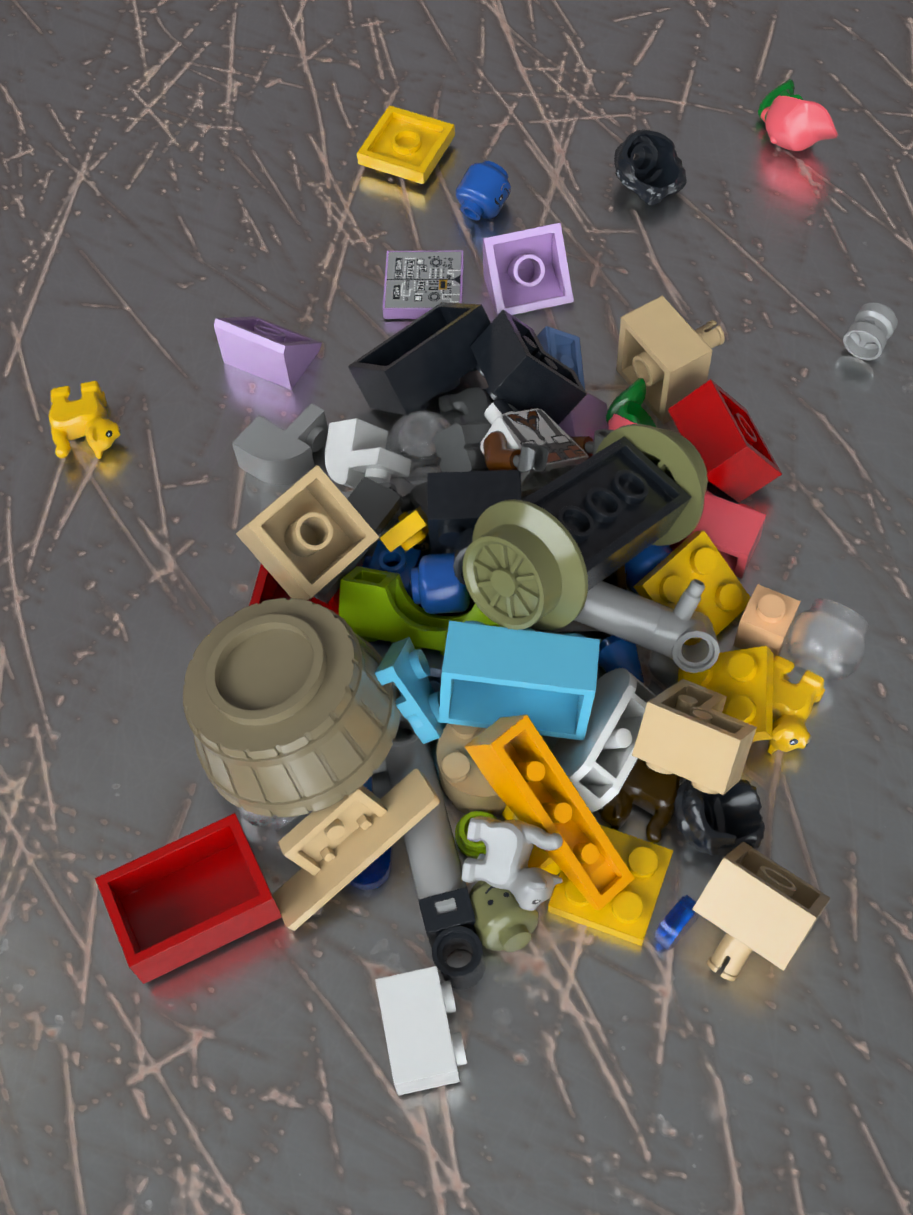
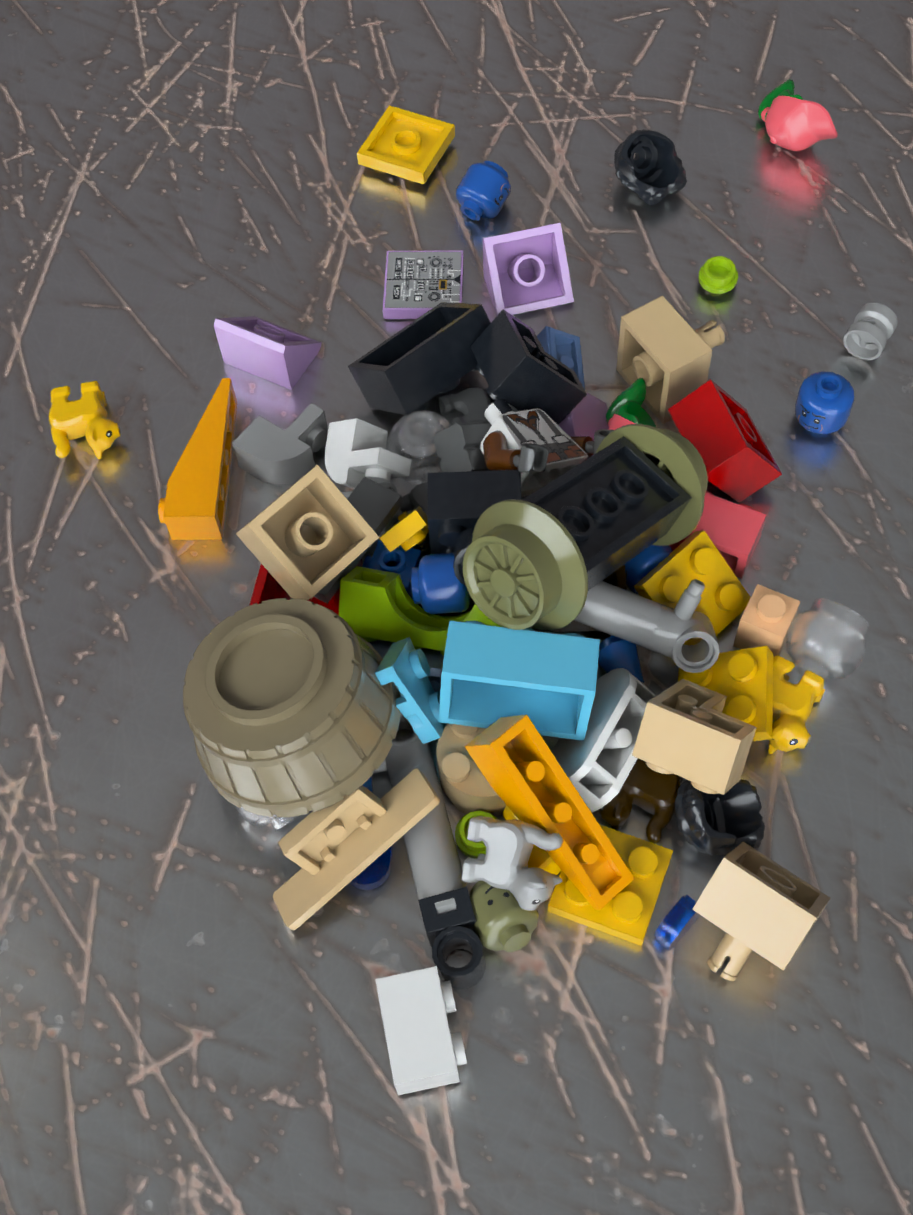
(187, 898): red piece -> none
(200, 479): none -> light orange slope
(718, 275): none -> lime plate
(824, 402): none -> blue head

